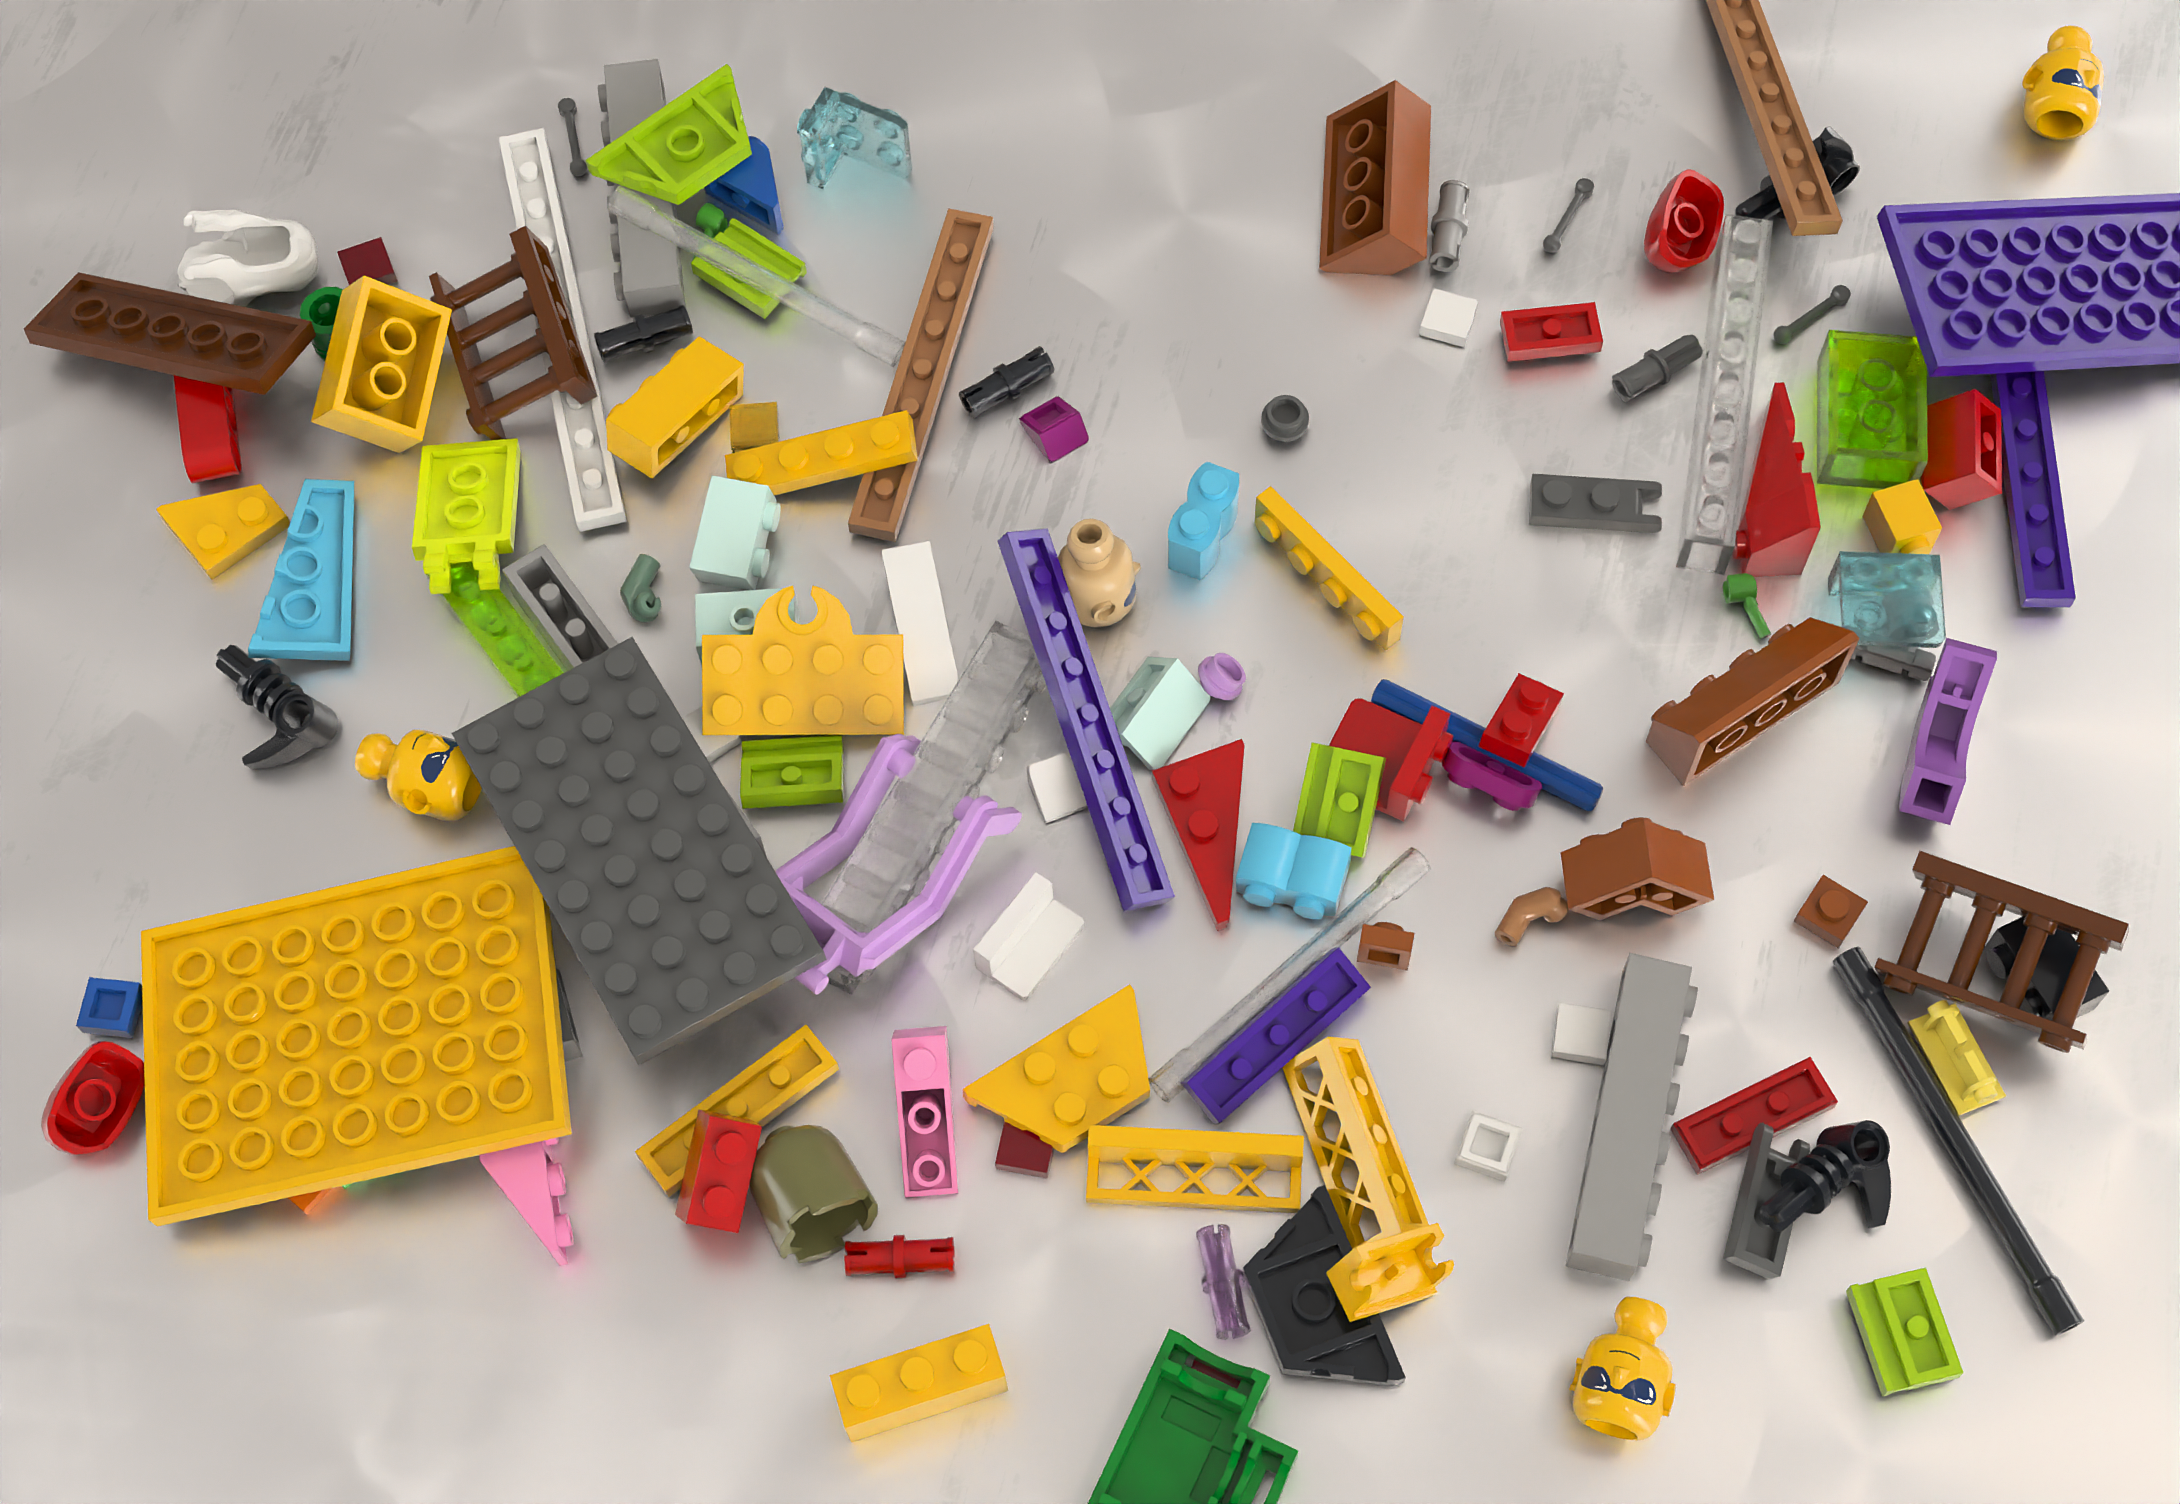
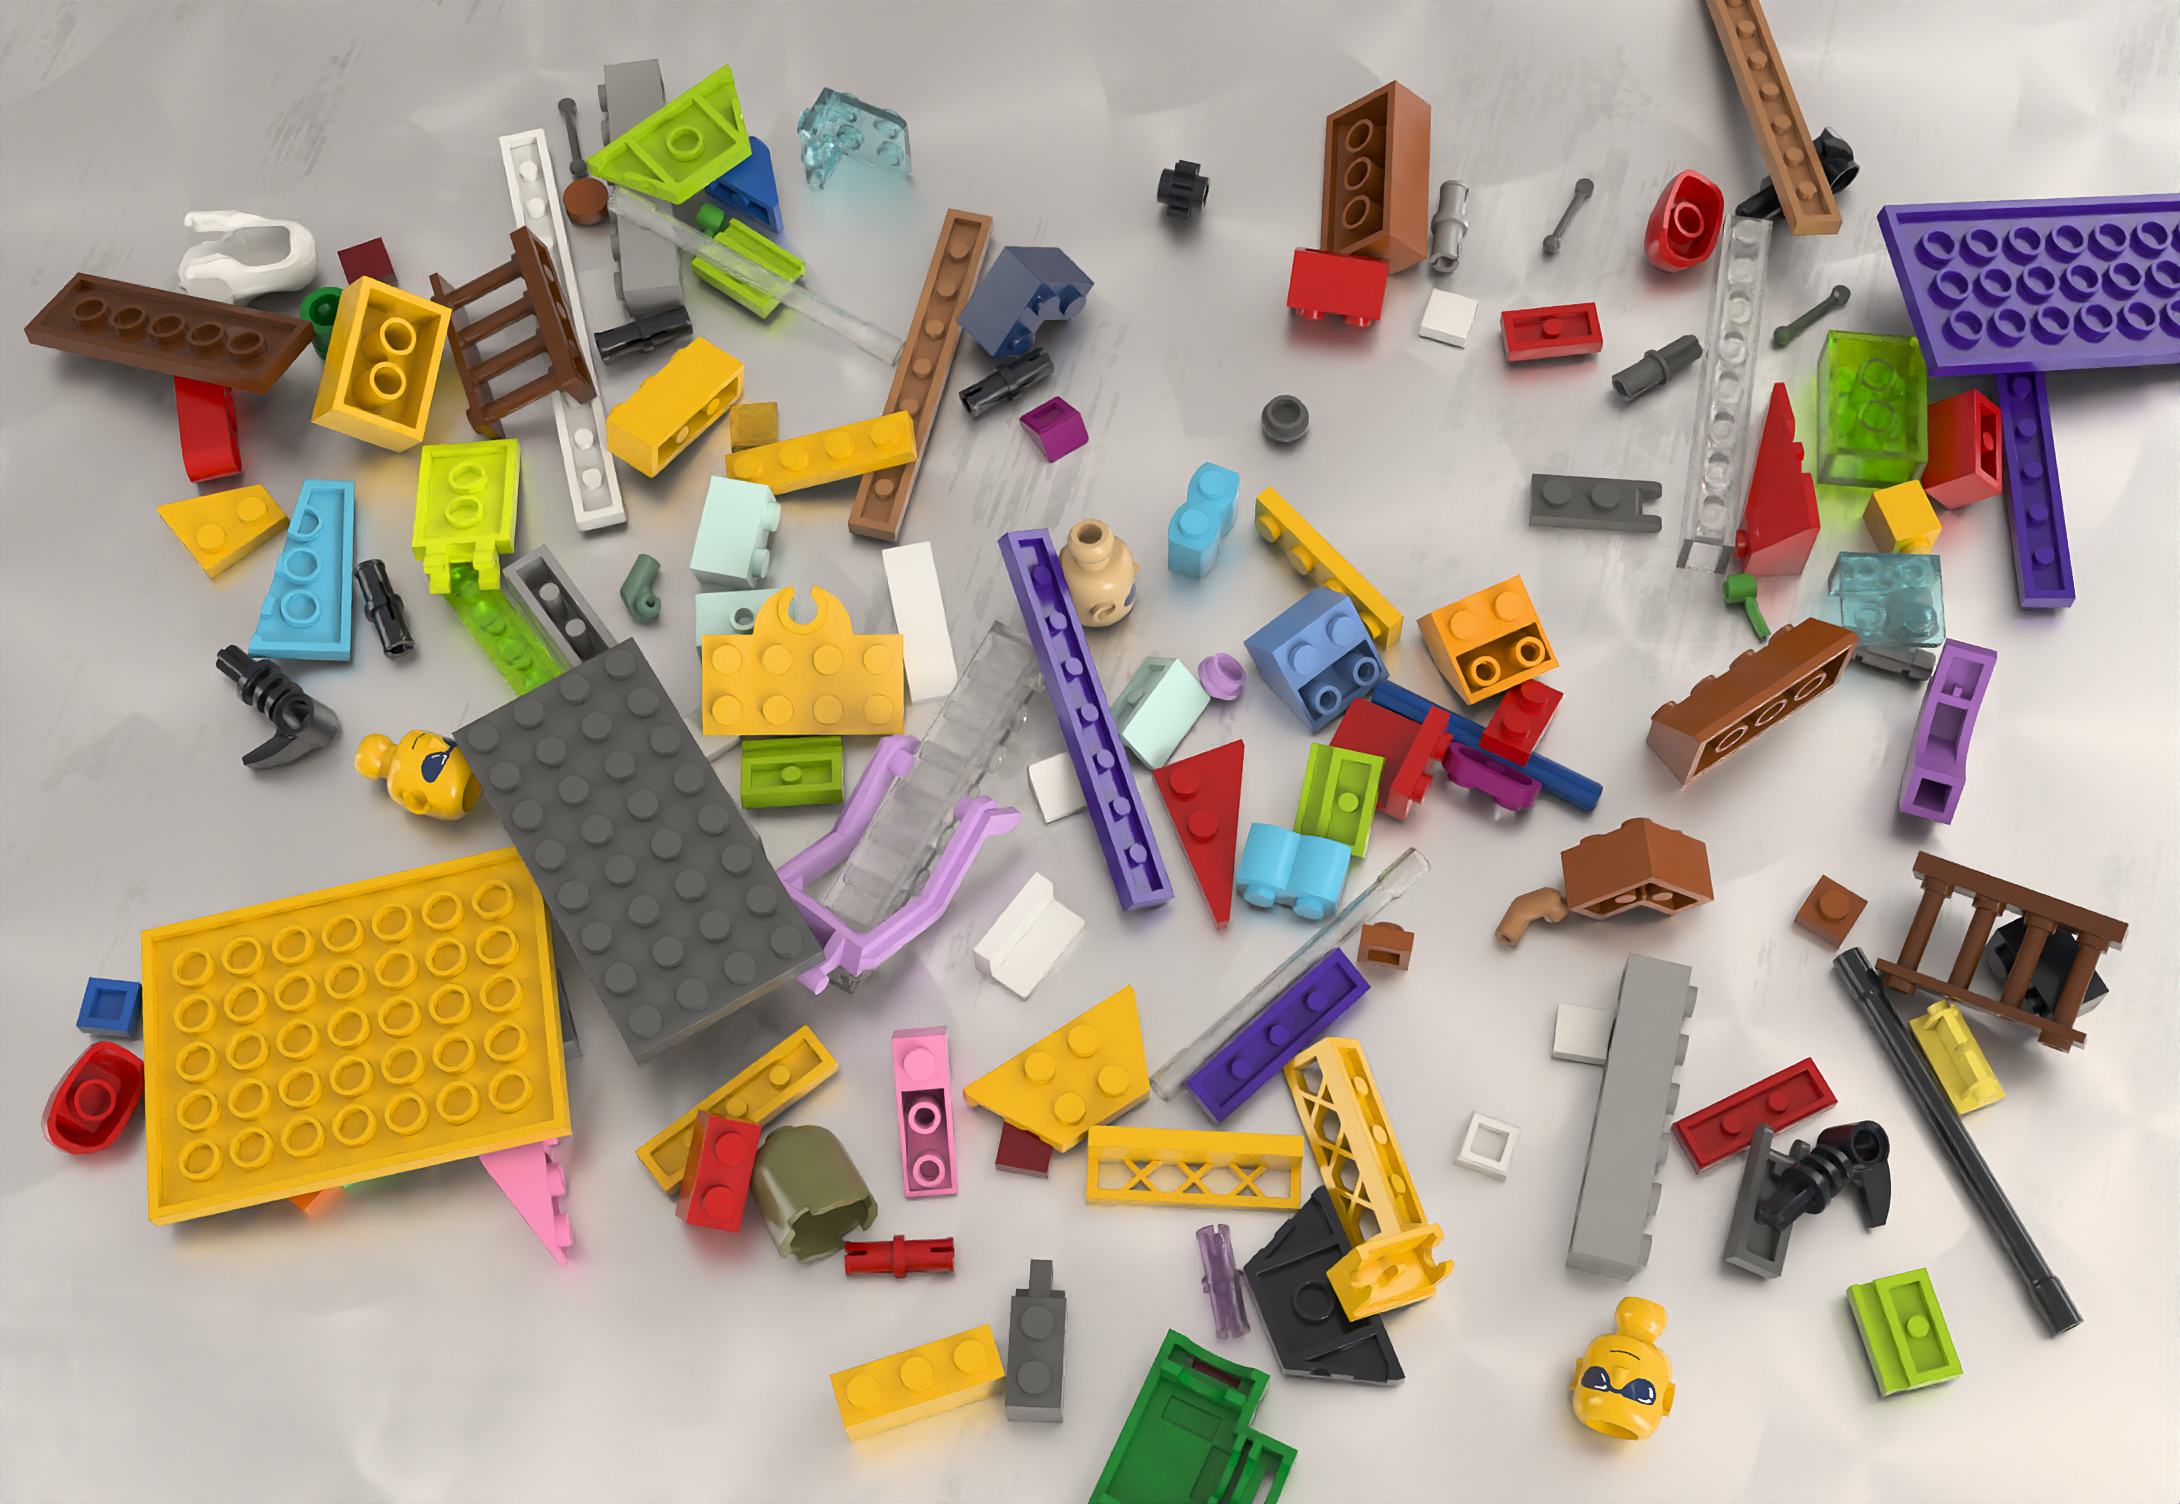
(384, 608): none -> black pin
(586, 201): none -> dark orange tile
(1020, 294): none -> dark blue brick
(1037, 1349): none -> dark grey hinge
(1183, 189): none -> black gear
(1317, 657): none -> medium blue slope
(1337, 285): none -> red brick
(1488, 641): none -> light orange slope
(2064, 86): yellow piece -> none

